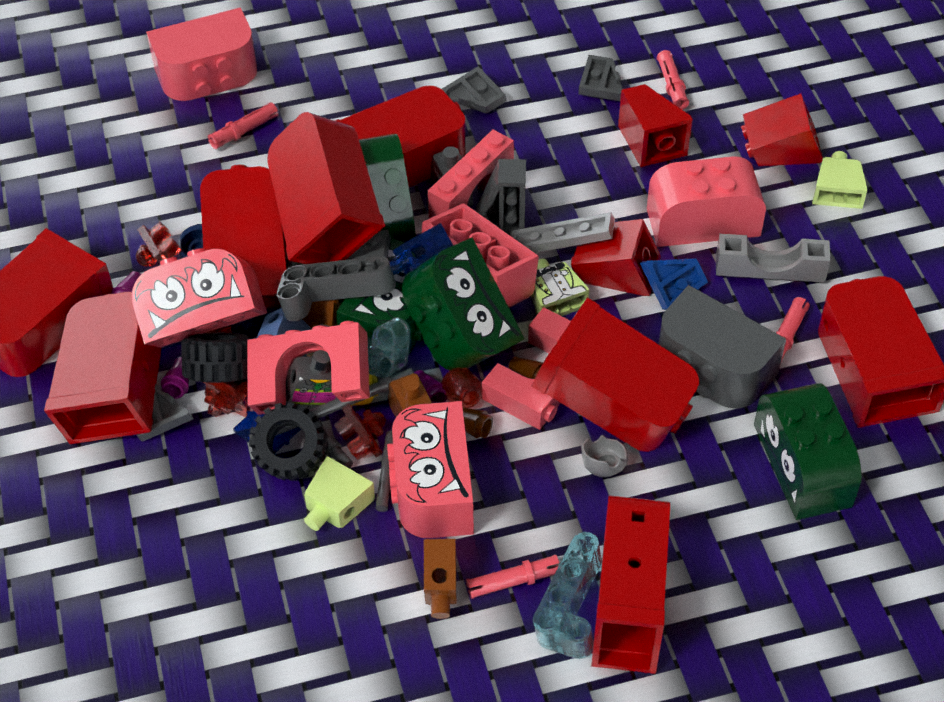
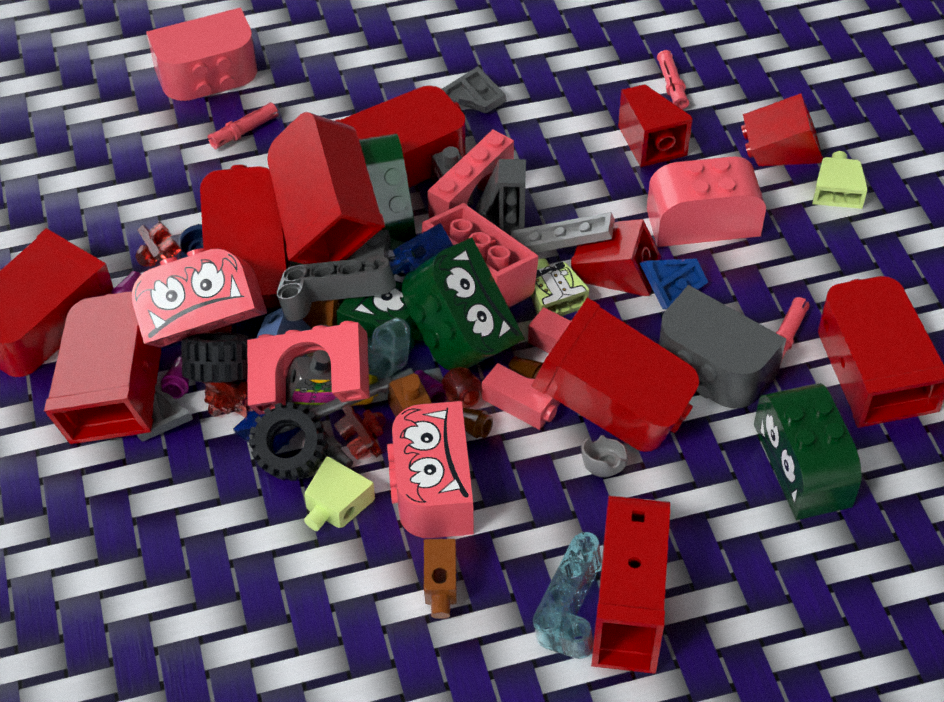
(384, 481): dark grey bar -> none
(514, 576): coral pin -> none
(600, 79): dark grey wing -> none
(803, 262): light grey arch -> none

